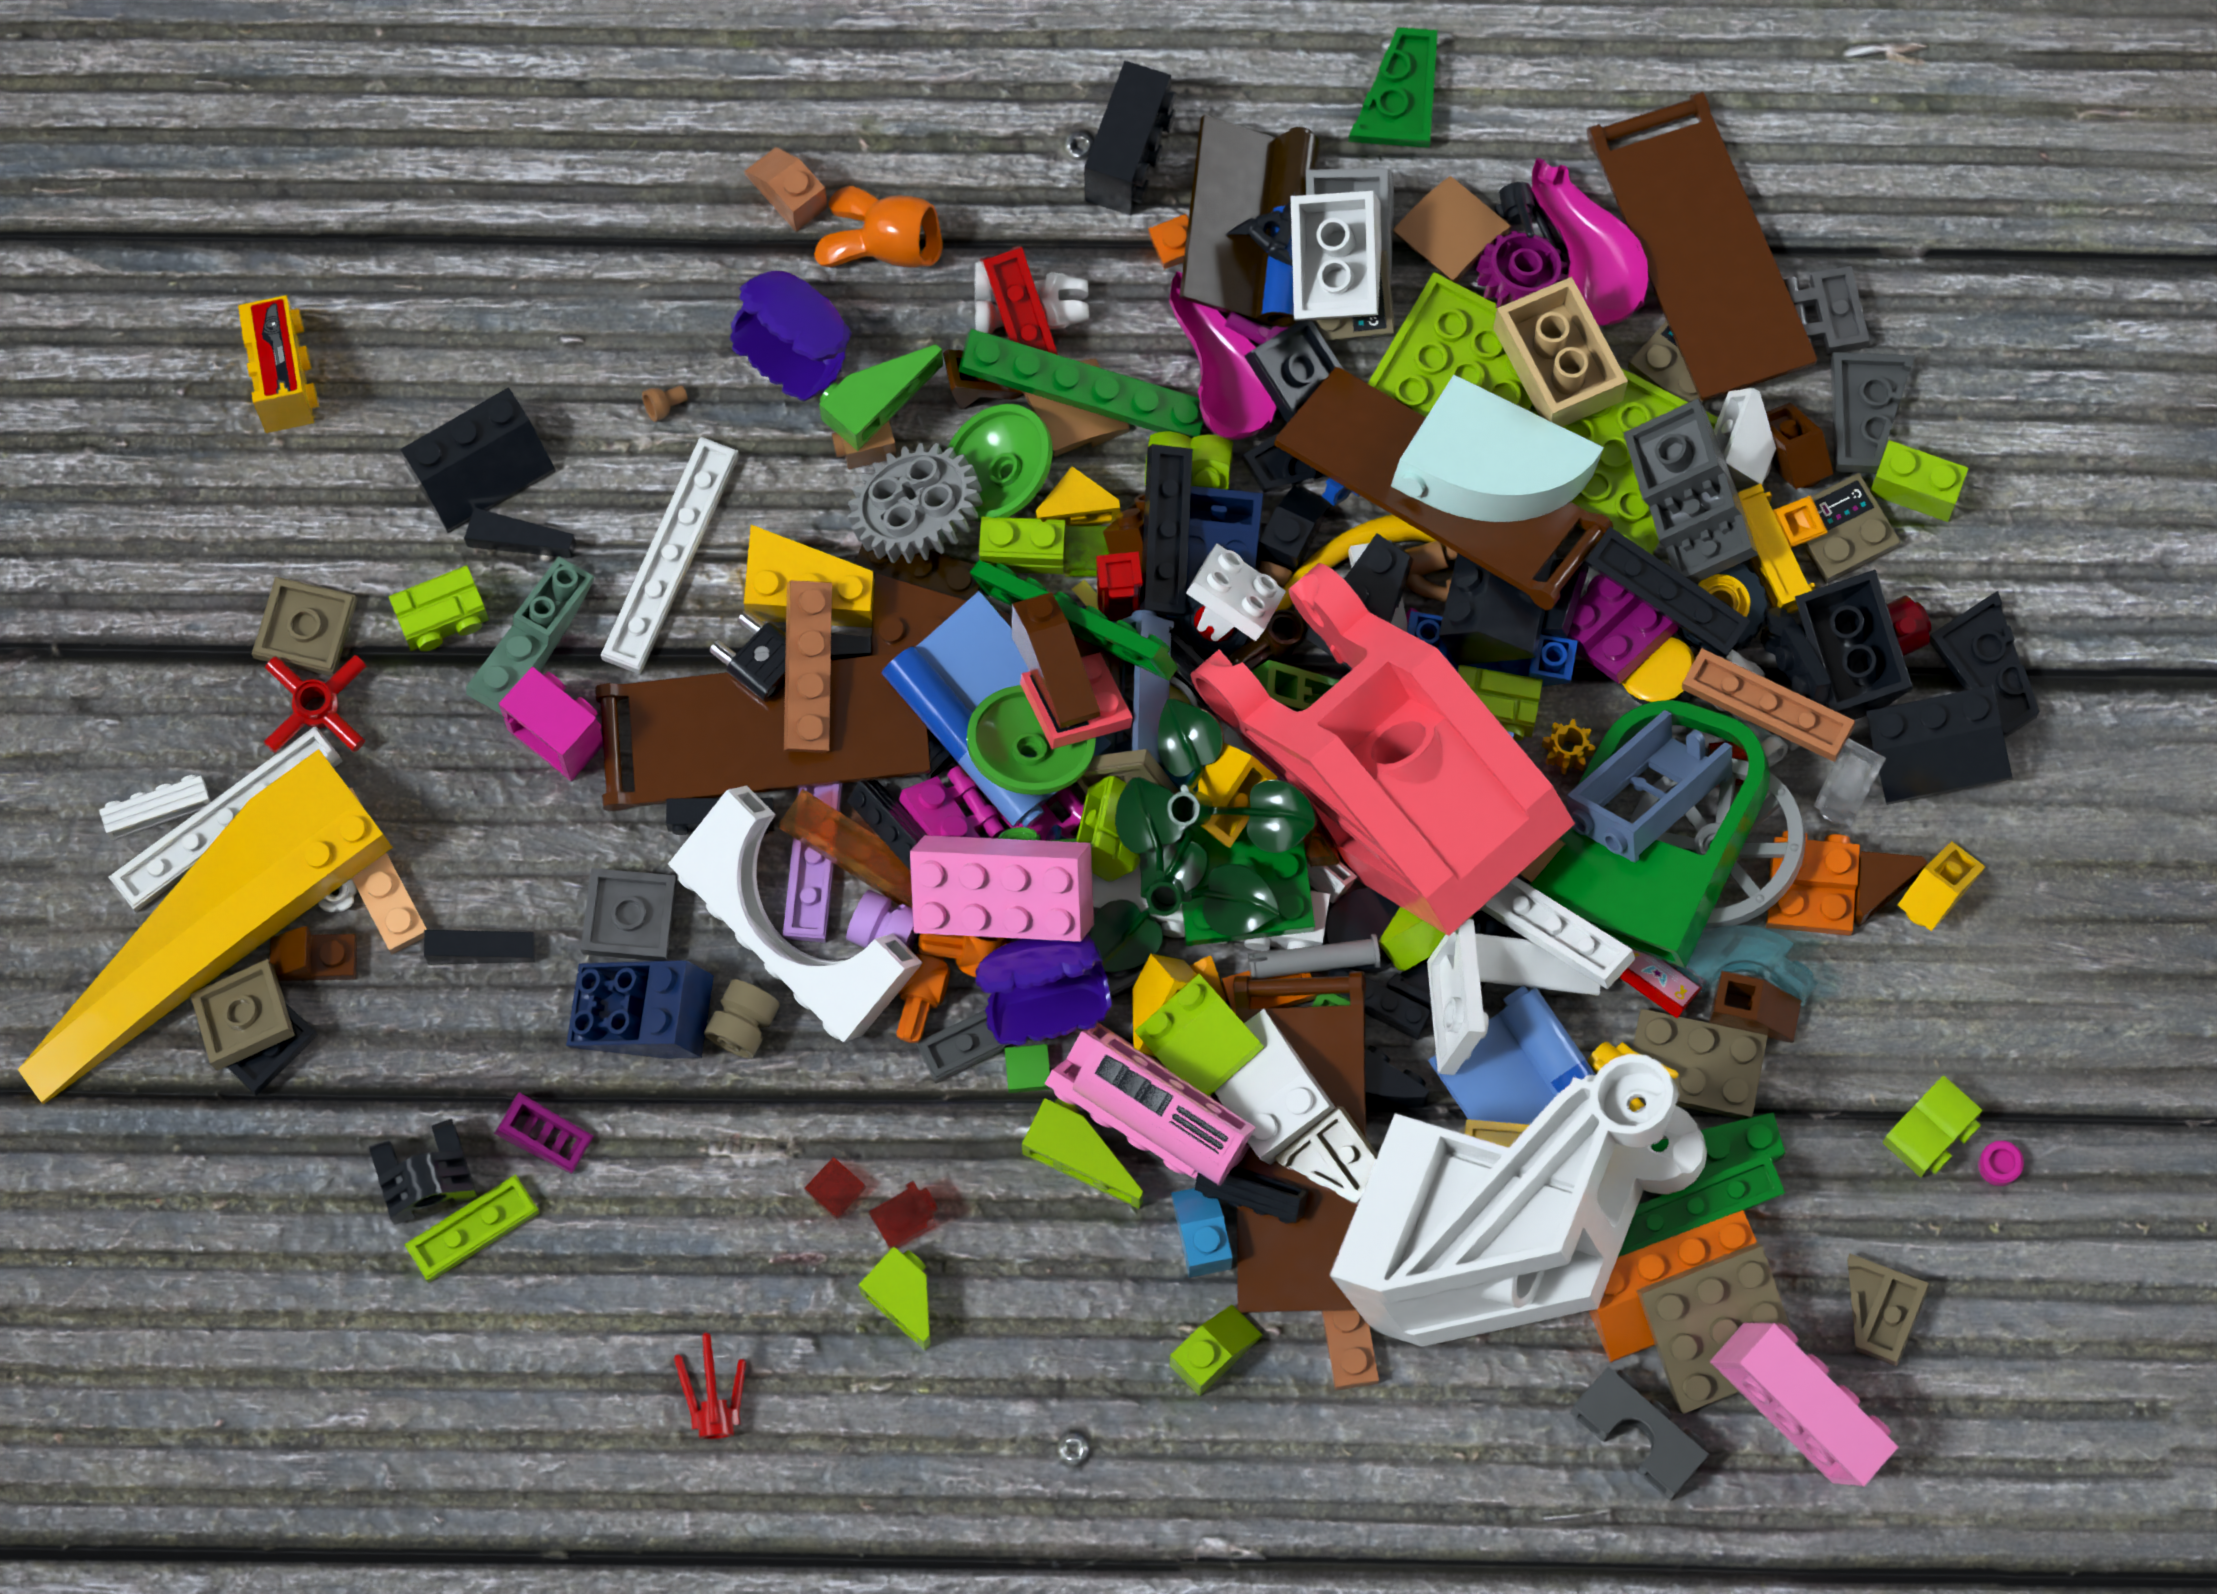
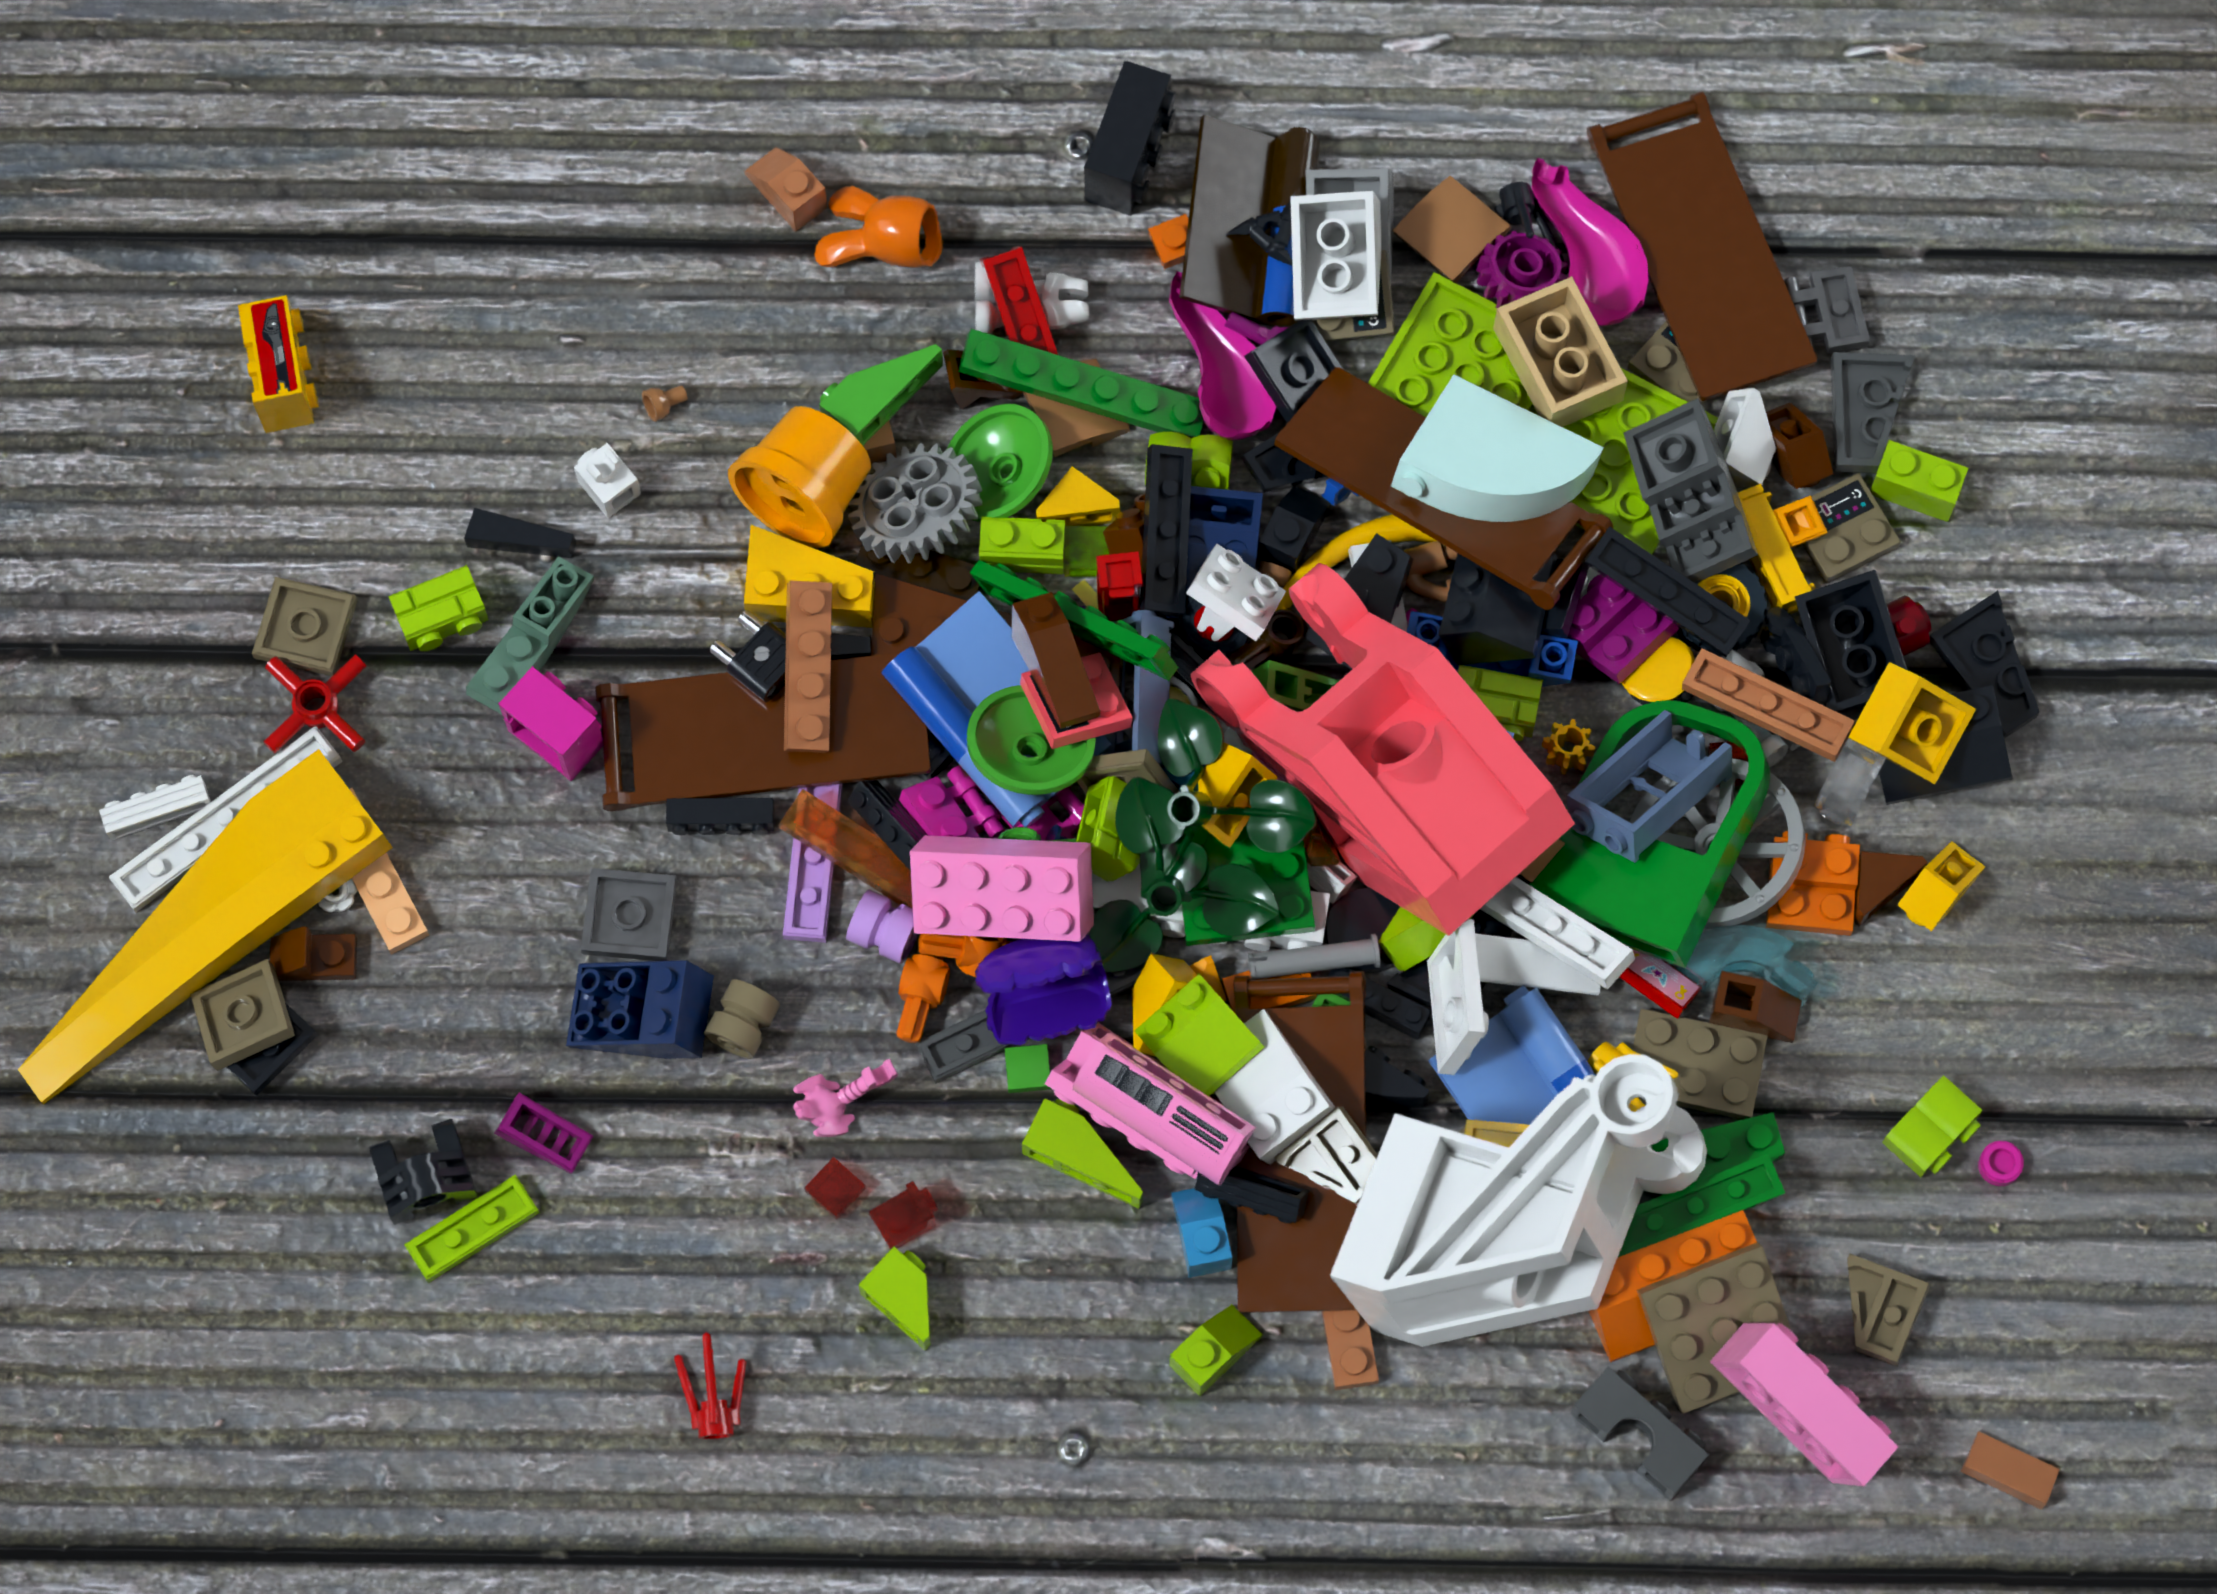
(477, 459): black slope -> none
(478, 947): black piece -> none
(606, 479): none -> white brick
(670, 555): white tile -> none
(722, 870): white arch -> none
(790, 333): dark purple animal -> none
(801, 476): none -> light orange piece
(826, 1107): none -> bright pink piece
(1402, 95): green wing -> none
(1912, 722): none -> yellow slope
(2010, 1470): none -> nougat slope

